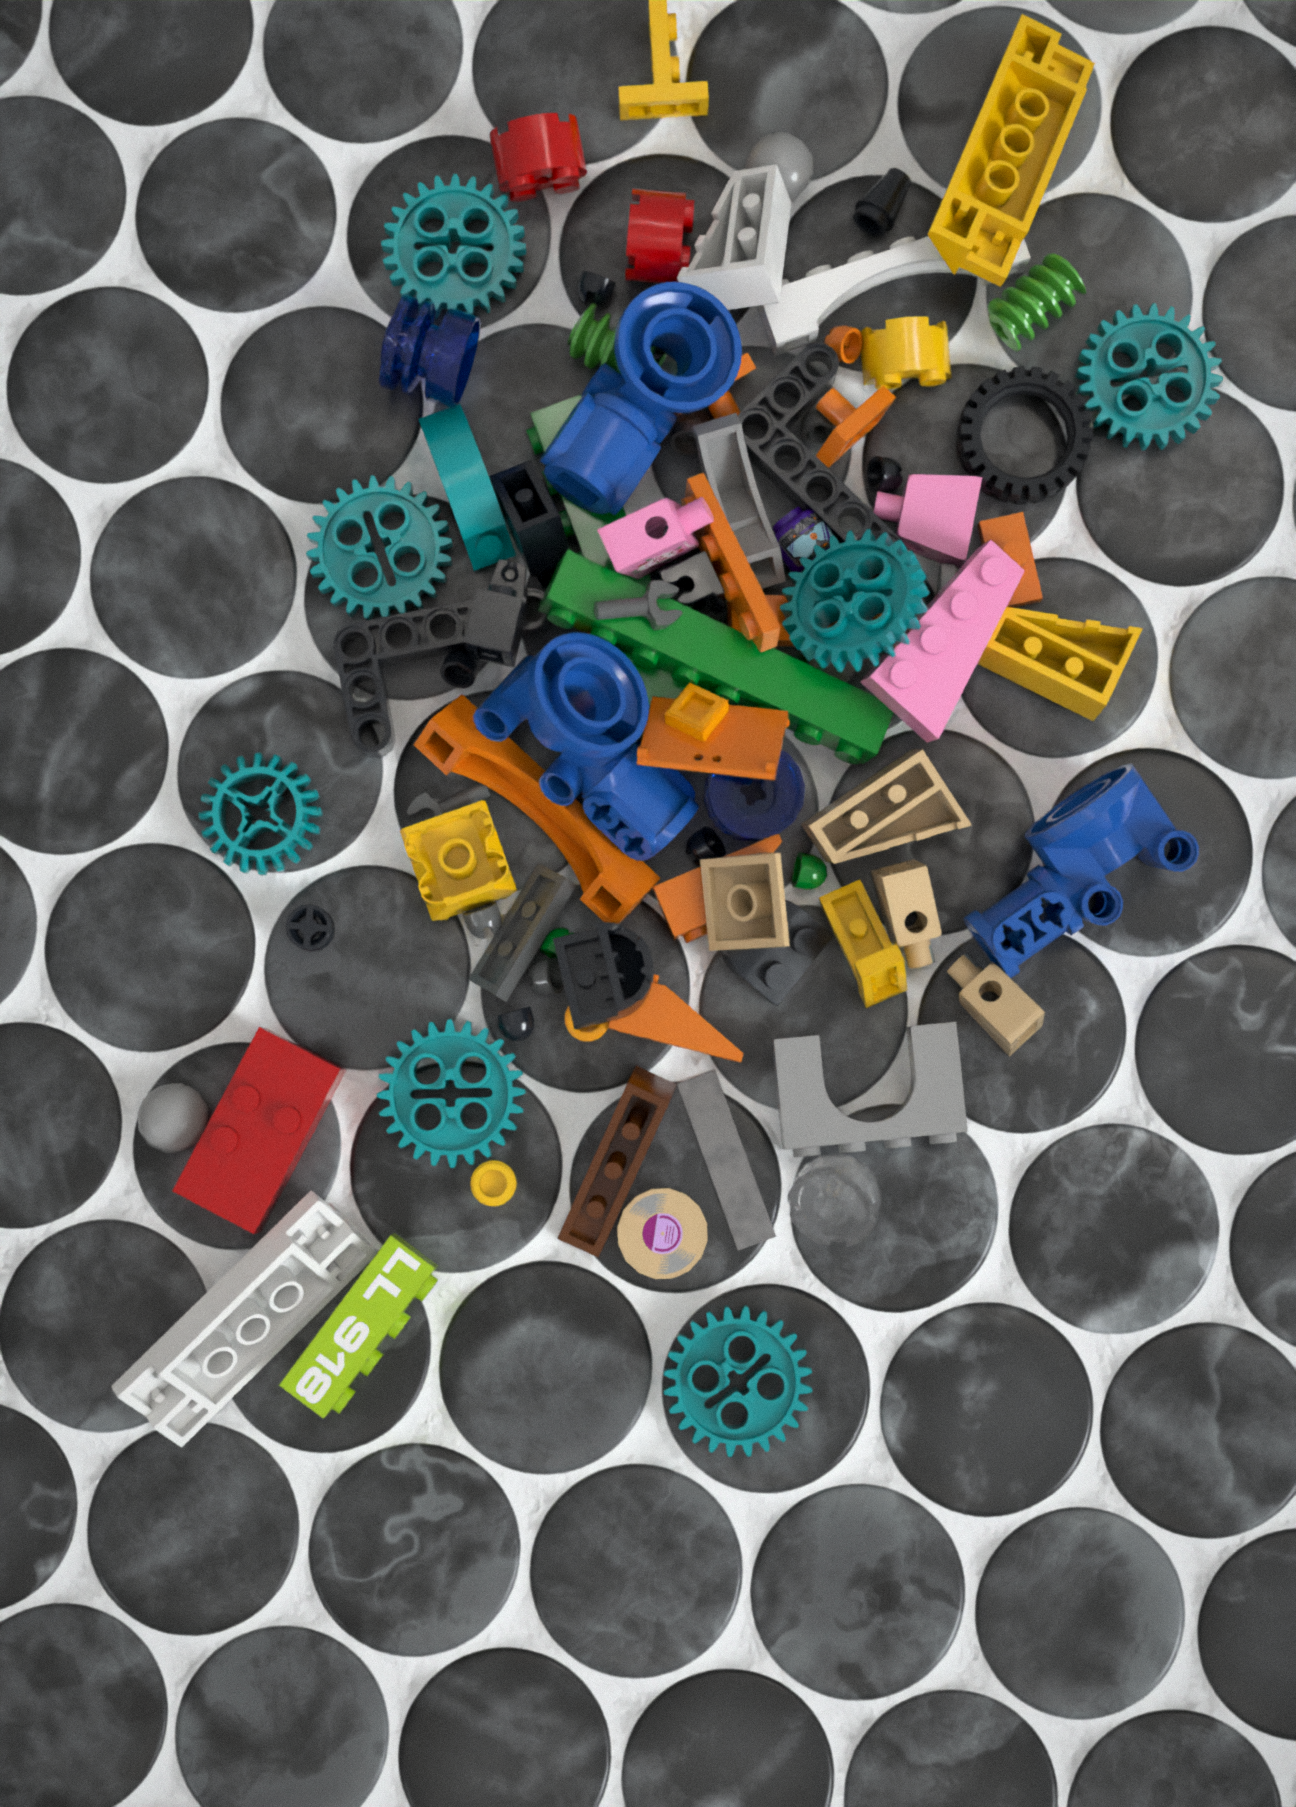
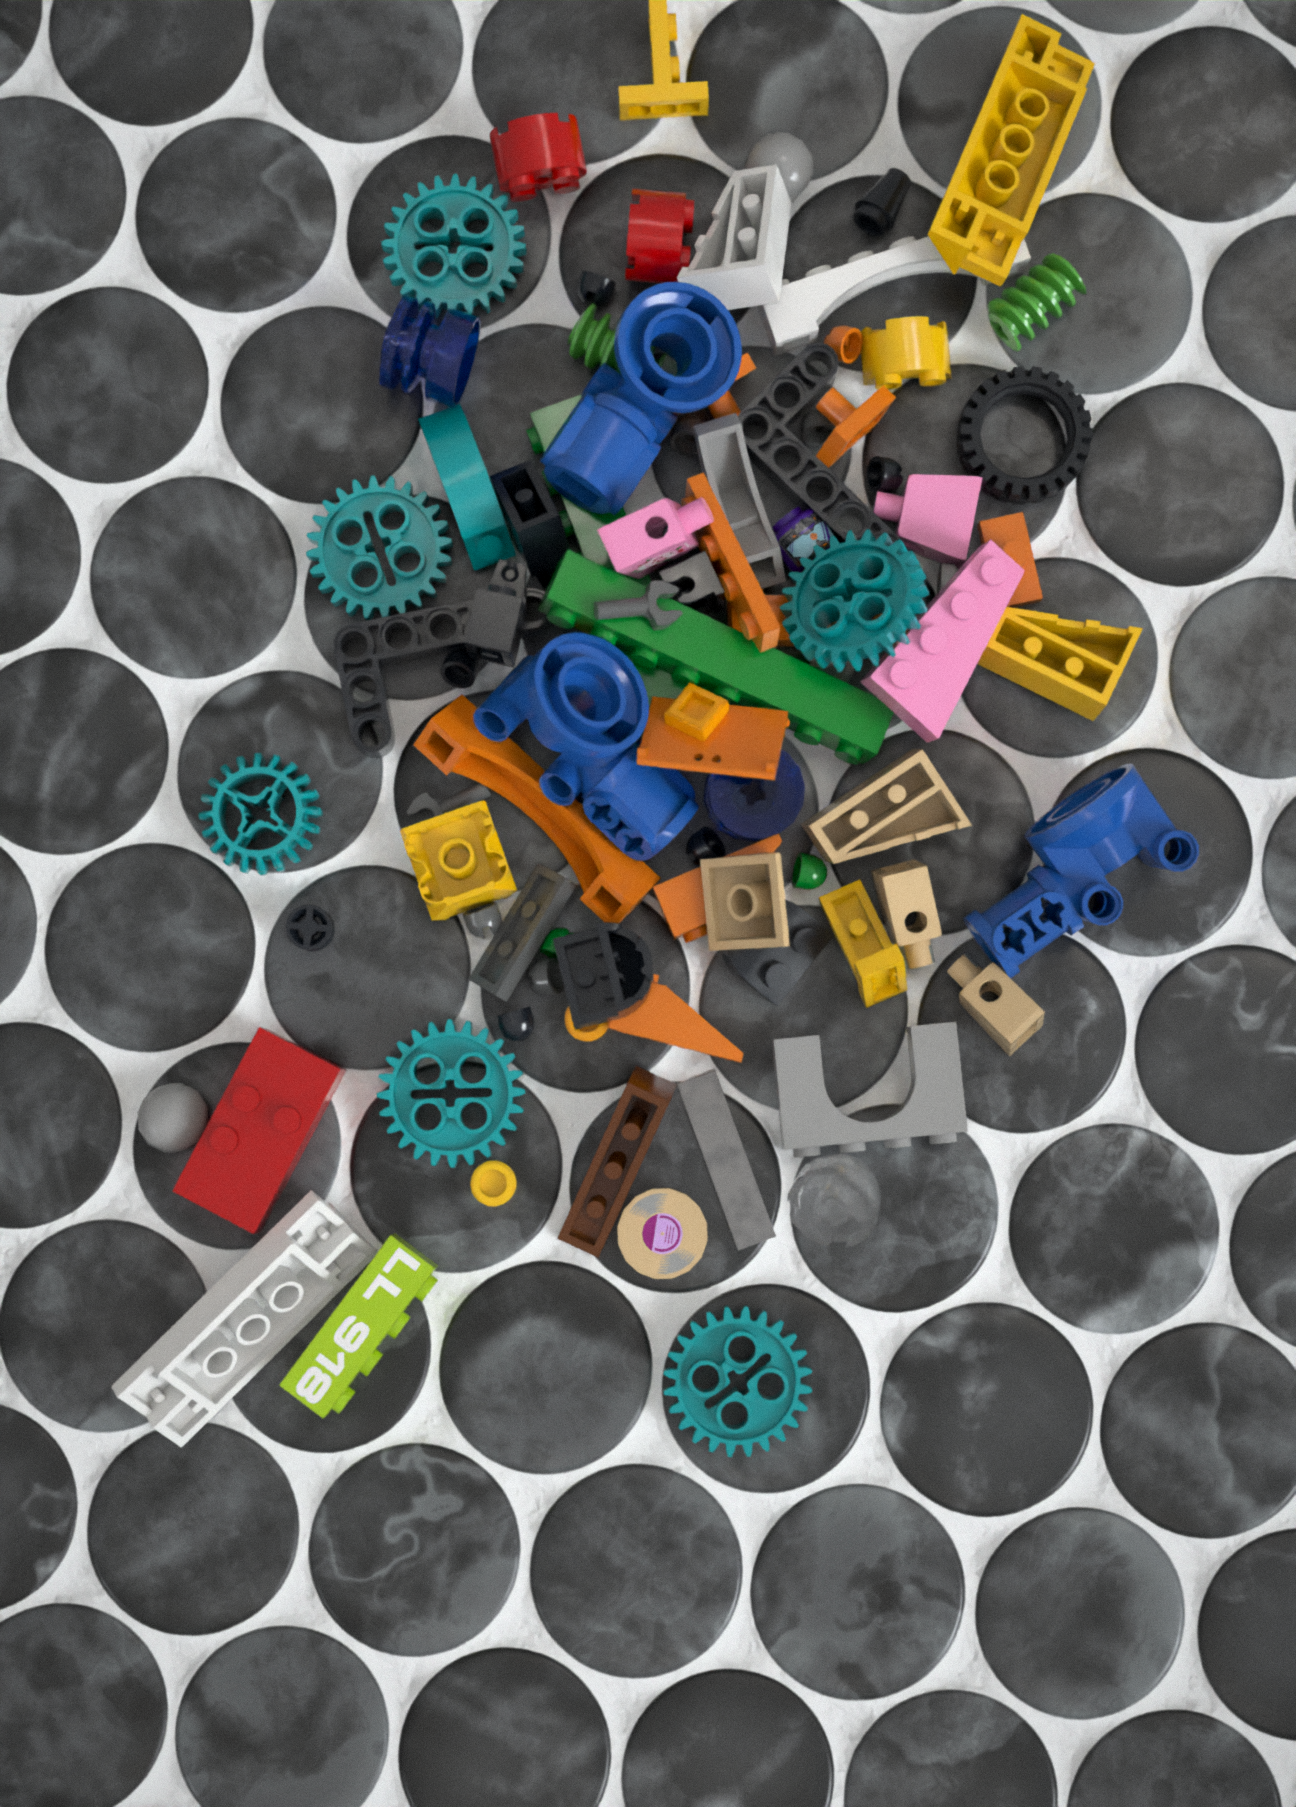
(1158, 413): teal gear -> none

